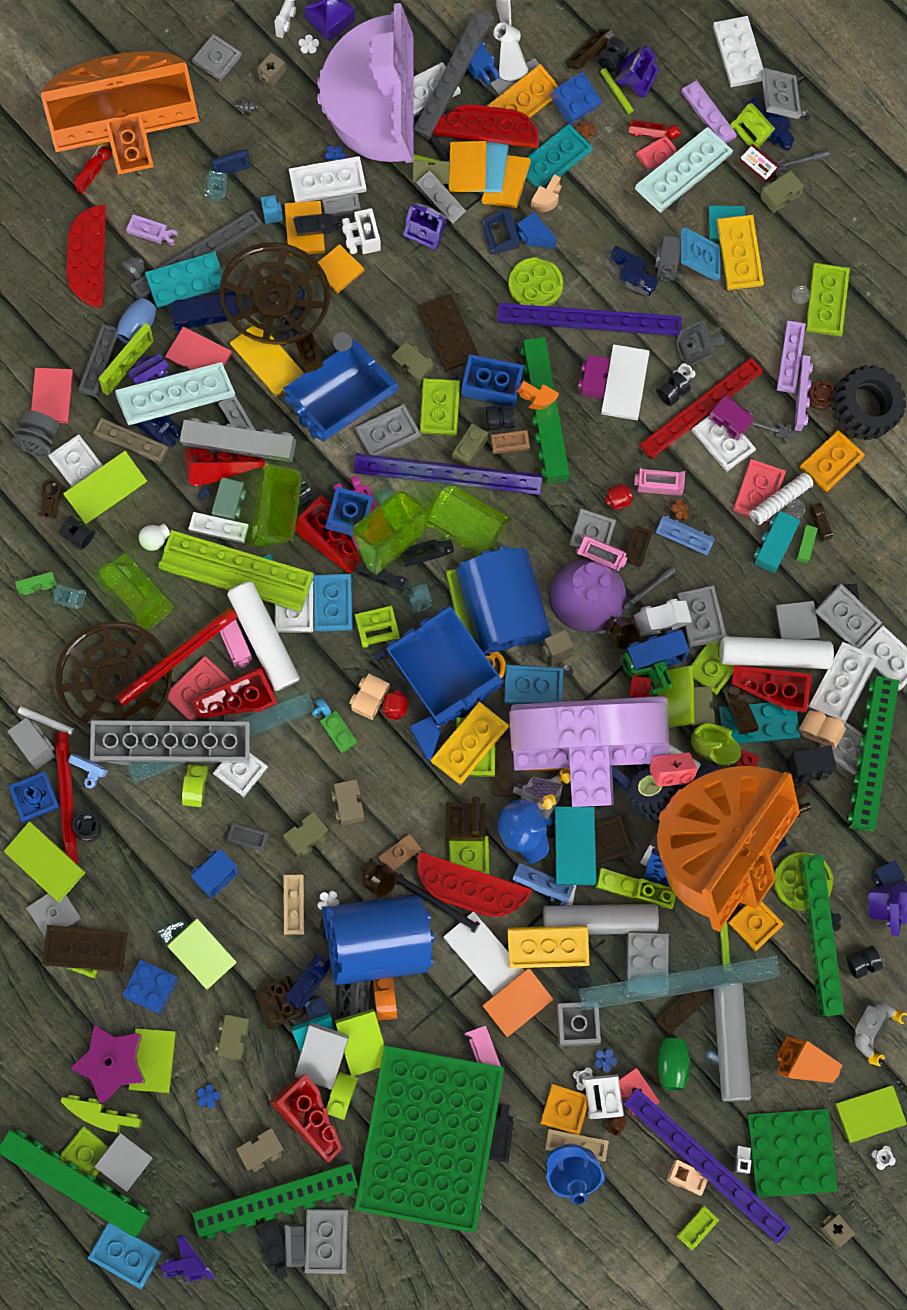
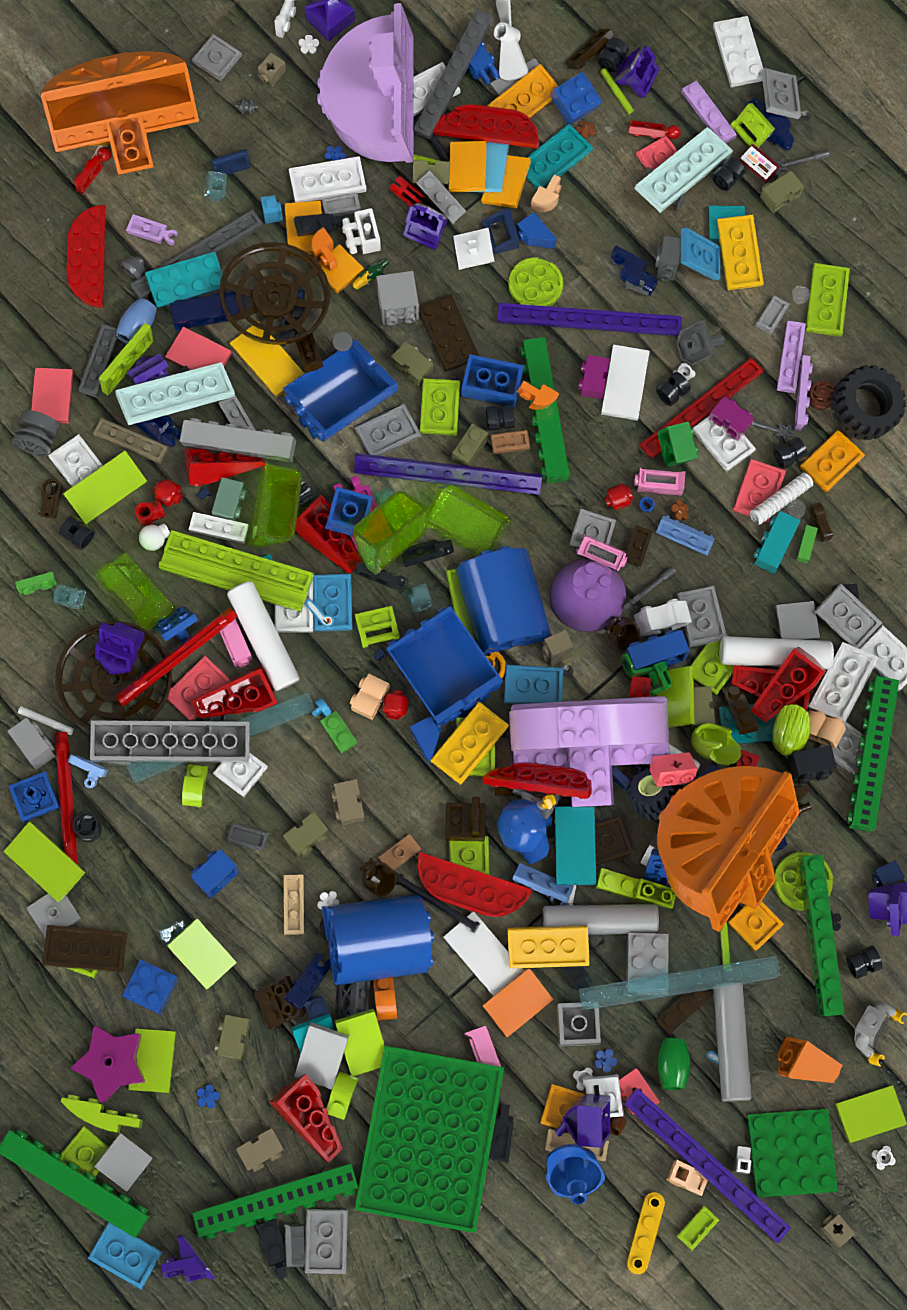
(118, 647): none -> dark purple piece
(155, 509): none -> red piece
(168, 492): none -> red head
(176, 624): none -> blue plate
(322, 247): none -> orange brick
(325, 620): none -> dark azure sticker
(370, 273): none -> dark green piece
(397, 298): none -> light grey brick
(404, 190): none -> red arm
(473, 248): none -> white piece
(541, 778): none -> red plate
(588, 1121): none -> dark purple piece
(645, 1233): none -> yellow plate
(650, 501): none -> blue hinge
(677, 444): none -> green brick
(728, 173): none -> black wheel
(772, 315): none -> light grey tile
(791, 729): none -> lime hair
(792, 452): none -> black wheel
(793, 680): none -> red wedge

